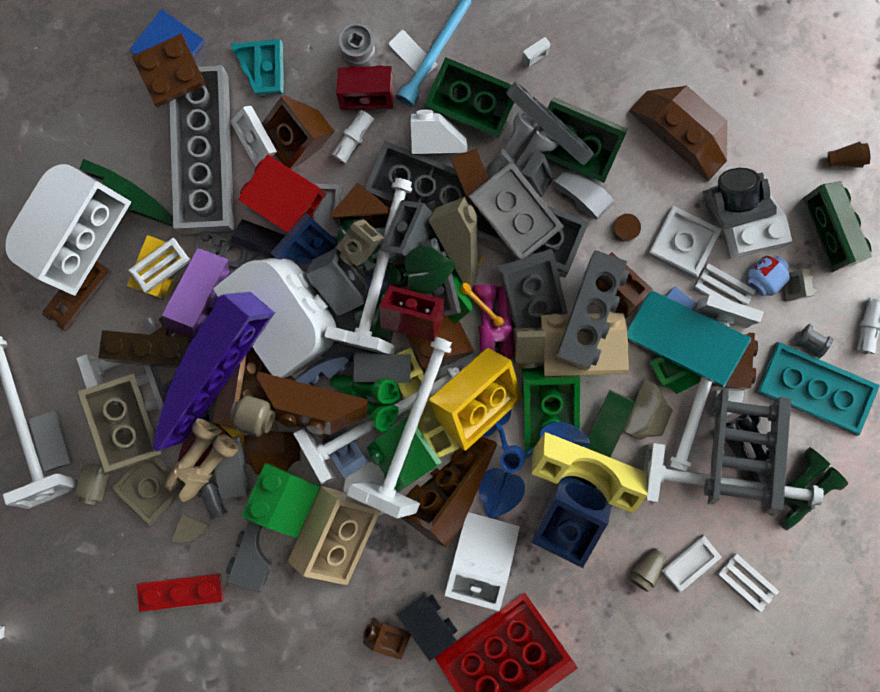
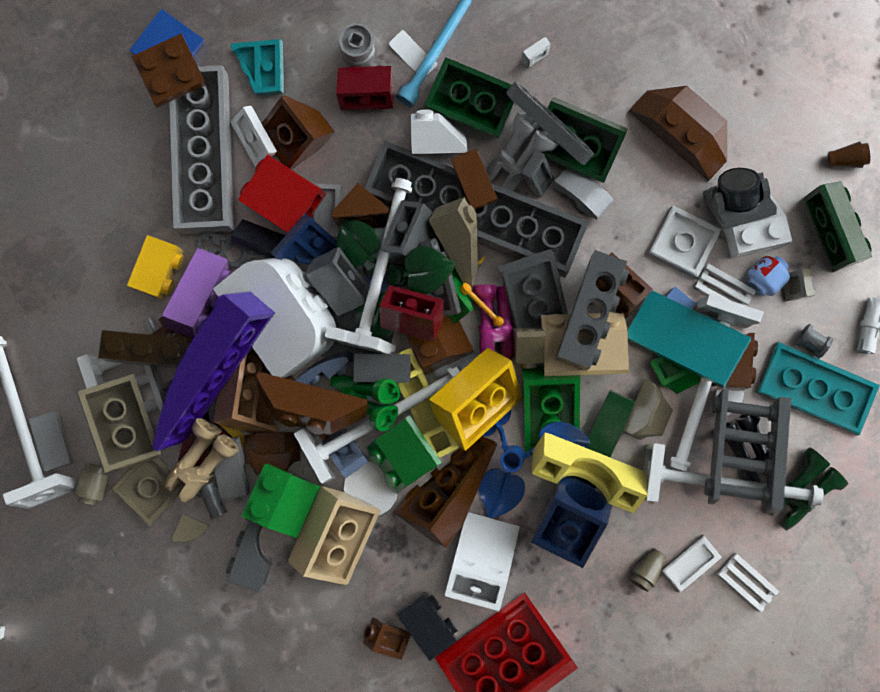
(64, 227): white brick -> none
(75, 303): reddish brown plate -> none
(141, 202): dark green slope -> none
(147, 287): white tile -> none
(180, 592): red plate -> none
(252, 416): dark tan head -> none
(352, 136): white pin -> none
(366, 239): dark tan brick -> none
(385, 496): white tile -> none
(515, 211): dark grey tile -> none
(626, 227): reddish brown tile -> none

